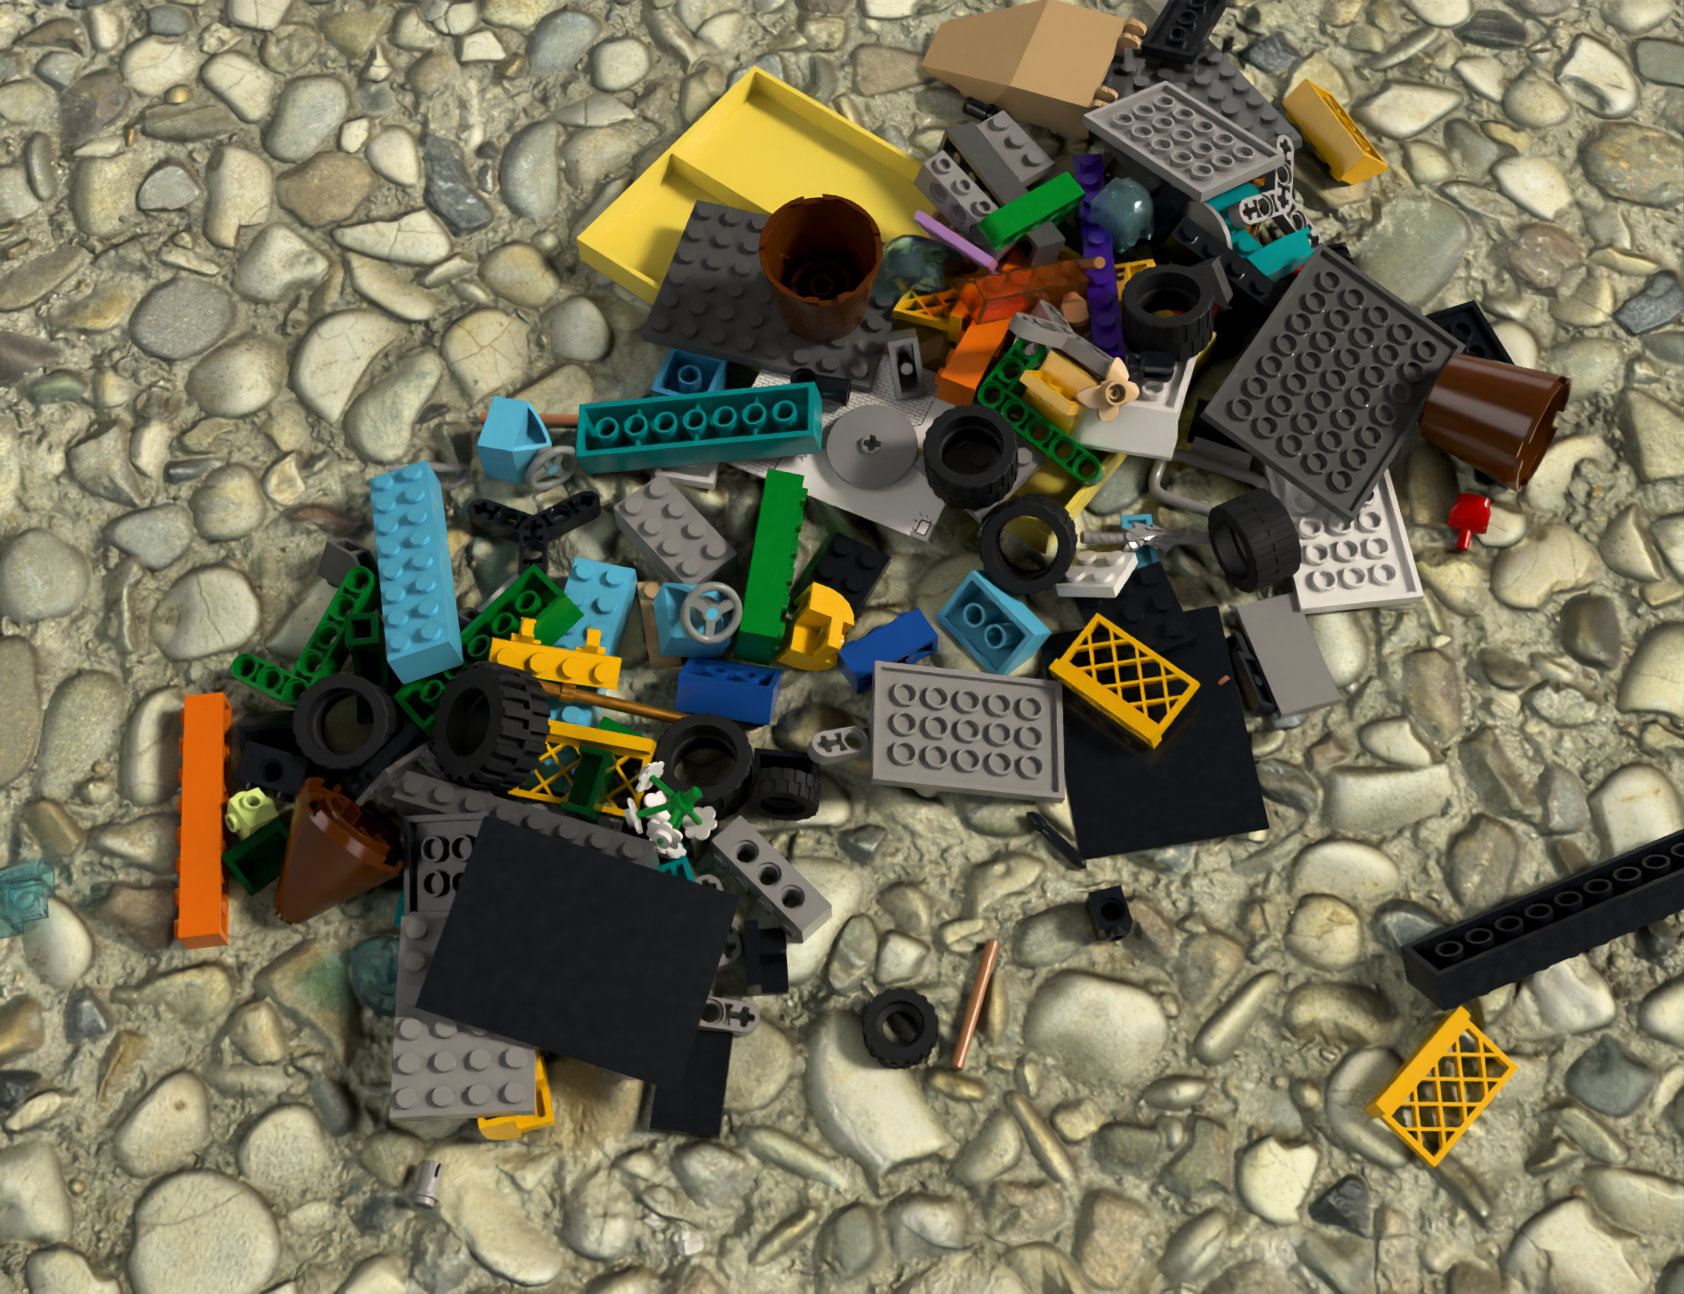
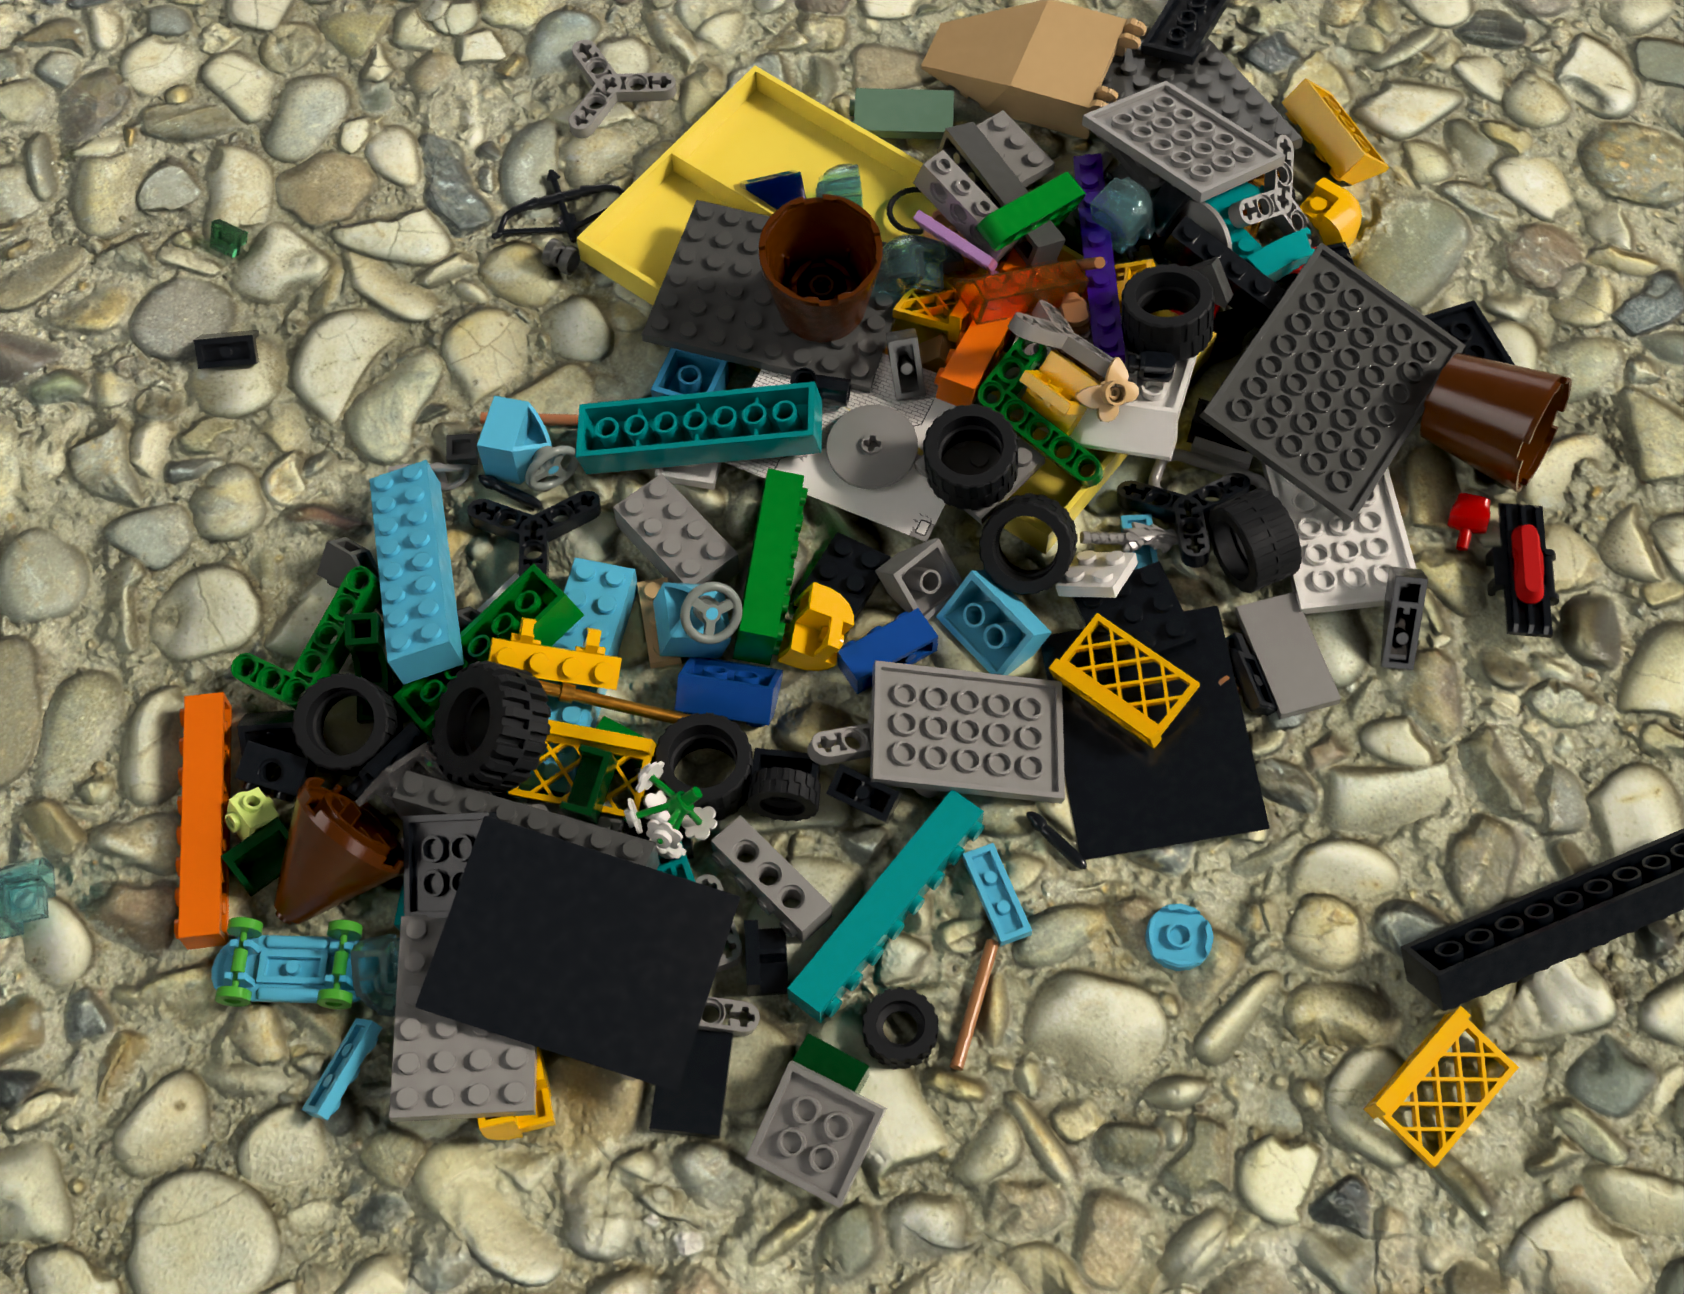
(226, 349): none -> black panel
(227, 238): none -> clear green tile
(286, 967): none -> medium azure piece
(342, 1069): none -> medium azure plate
(427, 1184): light grey pin -> none
(462, 449): none -> dark grey plate
(512, 492): none -> black piece
(561, 256): none -> dark grey wheel
(566, 220): none -> black piece
(609, 80): none -> light grey piece
(776, 188): none -> clear blue slope
(815, 1133): none -> light grey plate
(832, 1063): none -> dark green panel
(841, 181): none -> clear light blue brick
(863, 794): none -> black brick
(886, 906): none -> teal brick
(890, 209): none -> black tyre
(903, 112): none -> sand green panel
(921, 577): none -> light grey slope
(978, 109): black pin -> none
(997, 894): none -> medium azure plate
(1109, 900): black brick -> none
(1132, 495): none -> black piece
(1179, 937): none -> medium azure tile
(1333, 212): none -> yellow brick
(1402, 617): none -> black slope
(1524, 571): none -> black piece

